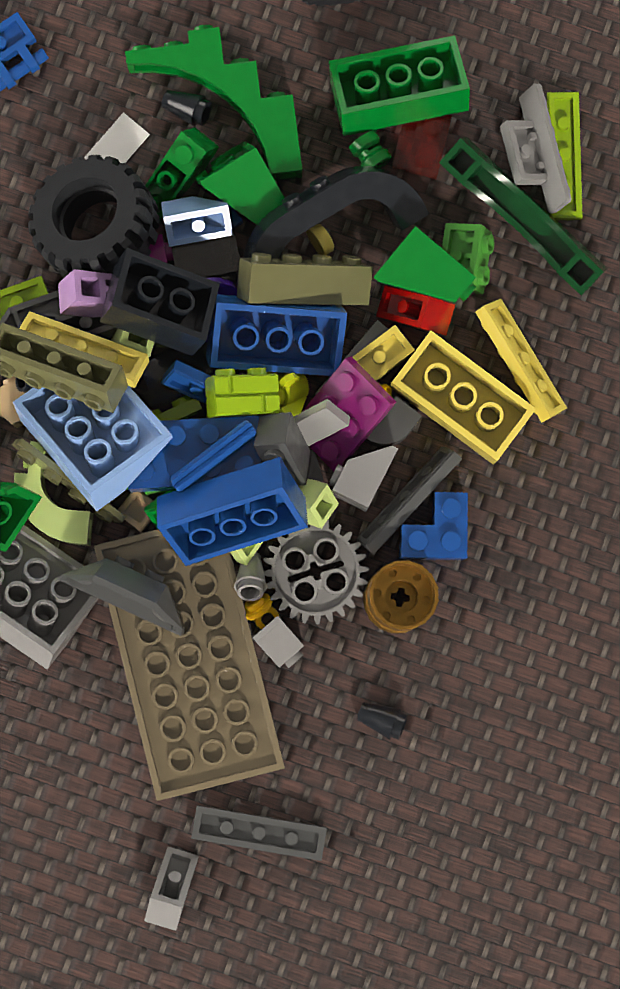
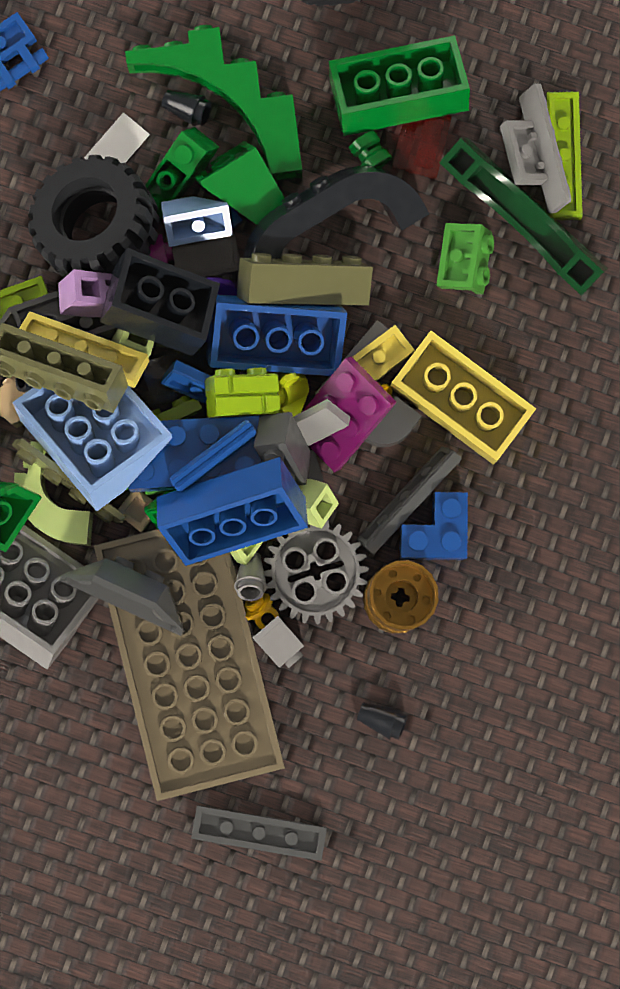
(171, 888): light grey slope -> none
(320, 239): light yellow tile -> none
(361, 477): light grey slope -> none
(415, 310): red slope -> none
(426, 269): green slope -> none
(520, 360): light yellow plate -> none

